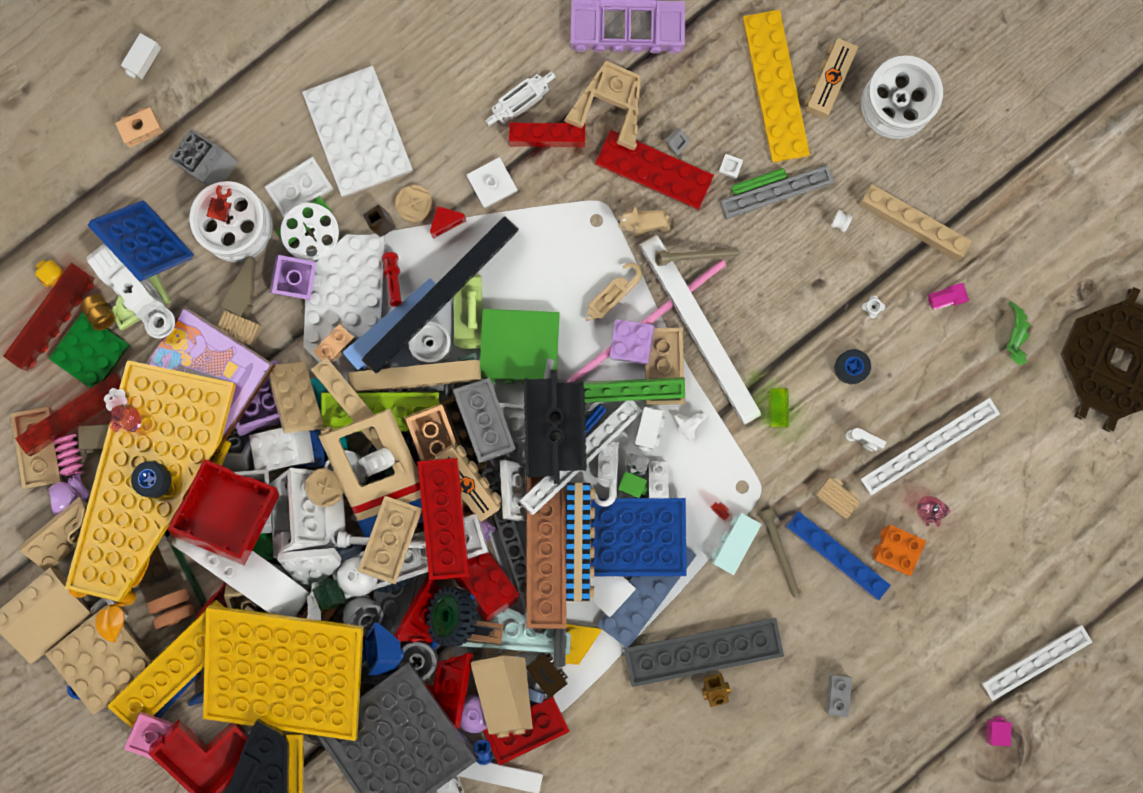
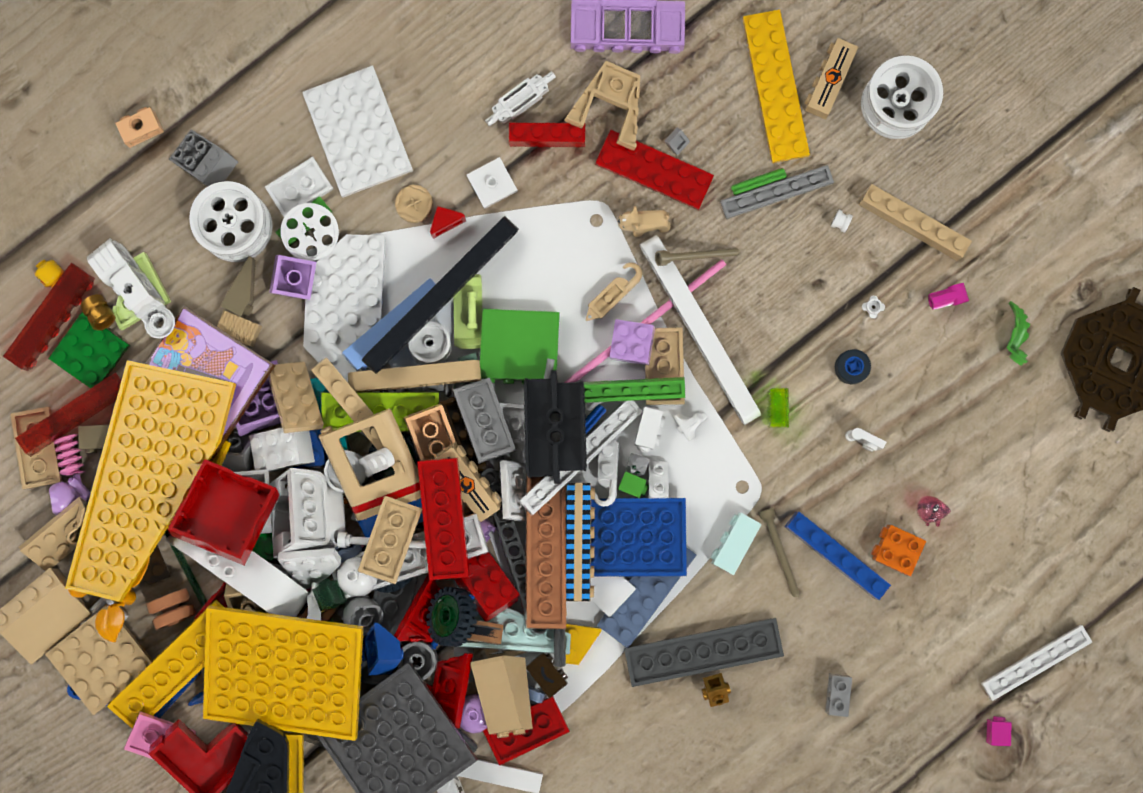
(115, 398): white plant -> none
(125, 417): piece -> none
(140, 57): white brick -> none
(140, 240): blue plate -> none
(144, 476): black wheel -> none
(219, 207): clear red plate -> none
(323, 488): tan tile -> none
(334, 344): light nougat brick -> none
(379, 221): dark brown brick -> none
(392, 272): red pin -> none
(483, 752): blue bush -> none
(720, 510): clear red plate -> none
(730, 166): white plate -> none
(837, 498): tan brick -> none
(929, 446): white plate -> none

